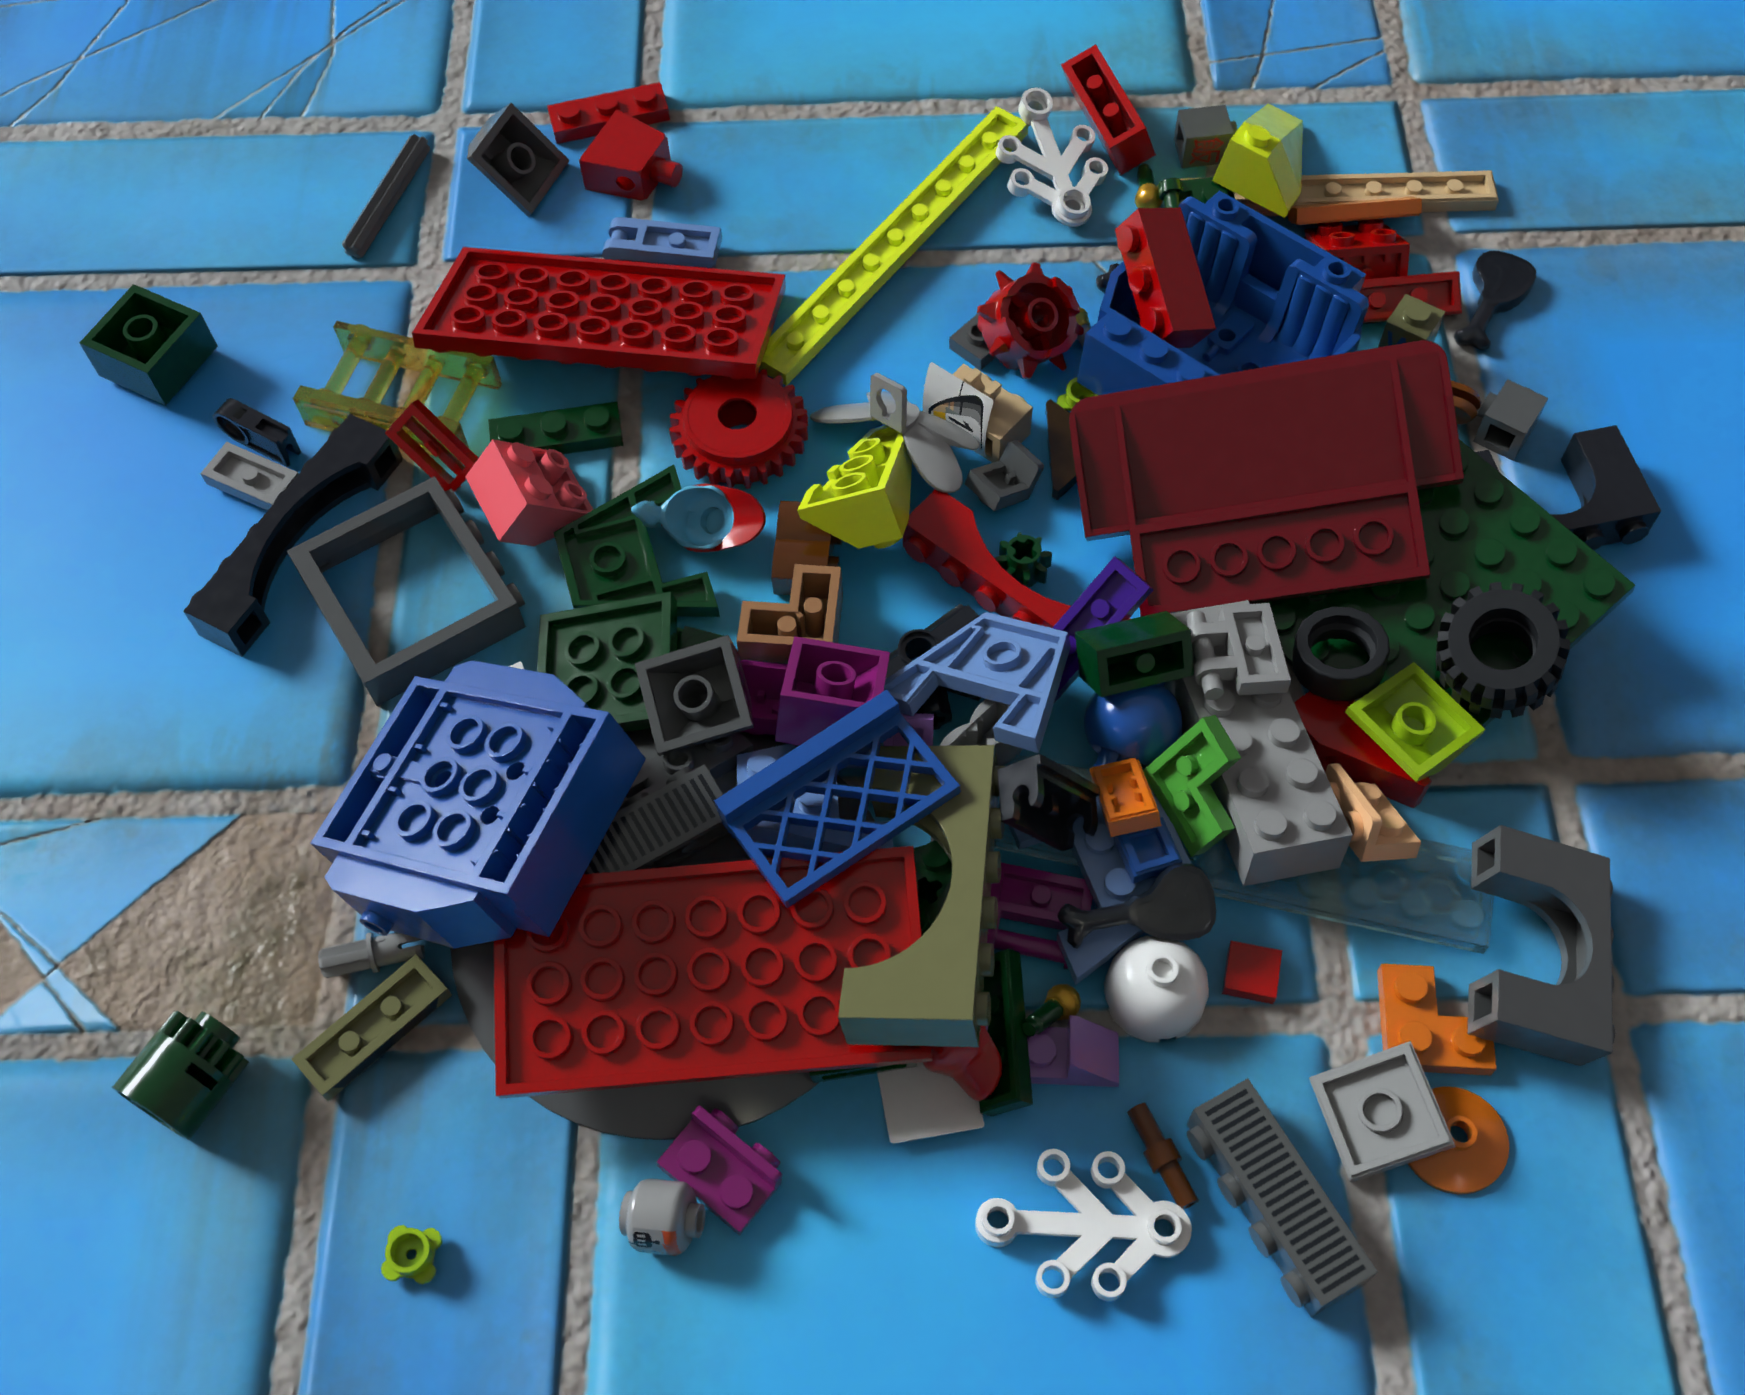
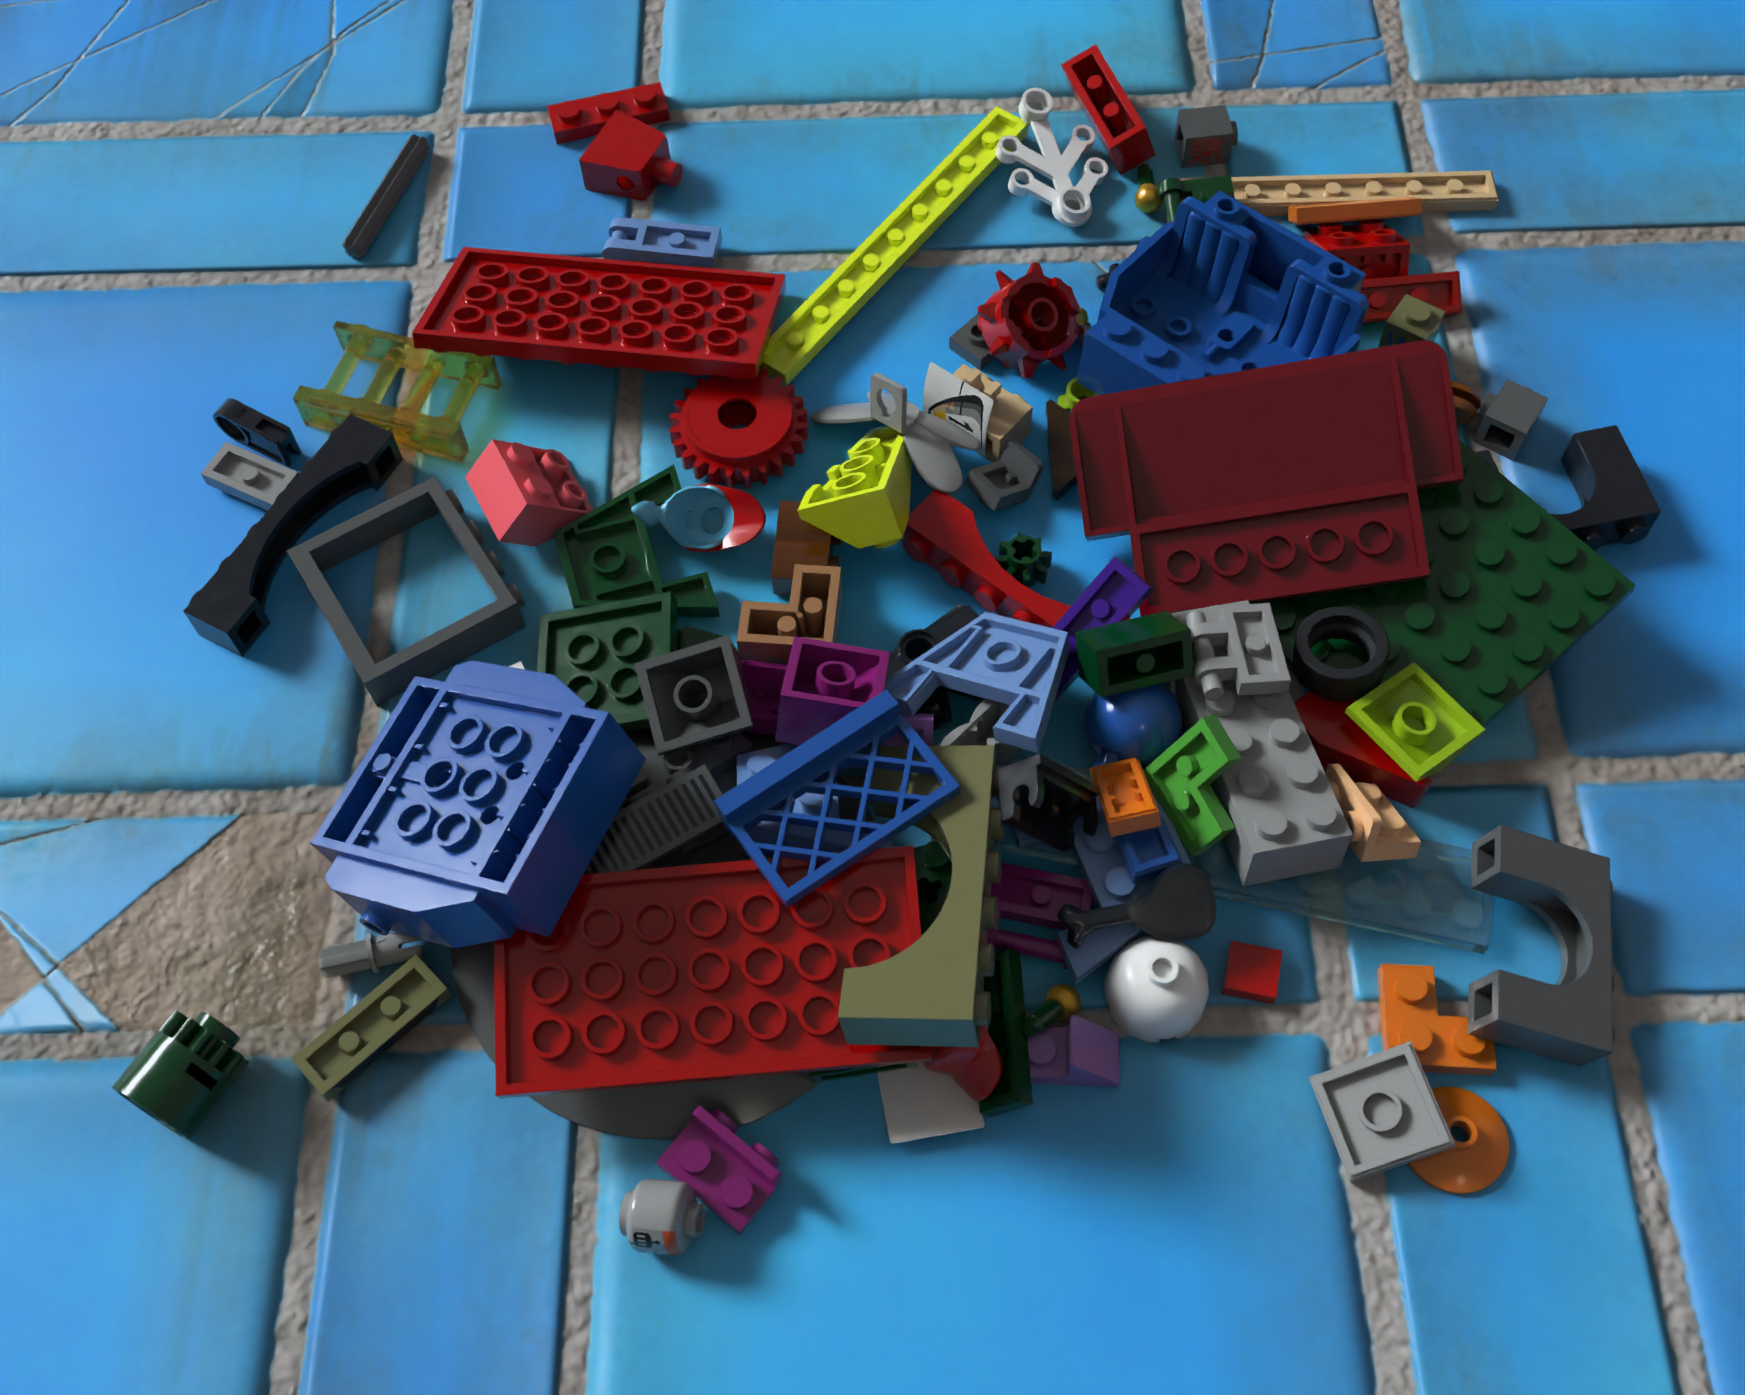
(149, 344): dark green brick -> none
(403, 1240): lime plate -> none
(443, 434): red tile -> none
(516, 158): dark grey slope -> none
(563, 429): dark green plate -> none
(1092, 1224): white plant -> none
(1162, 1156): reddish brown bar -> none
(1165, 276): red brick -> none
(1265, 160): neon yellow wedge -> none
(1280, 1198): dark grey brick -> none
(1502, 285): black piece -> none
(1508, 613): black tyre -> none

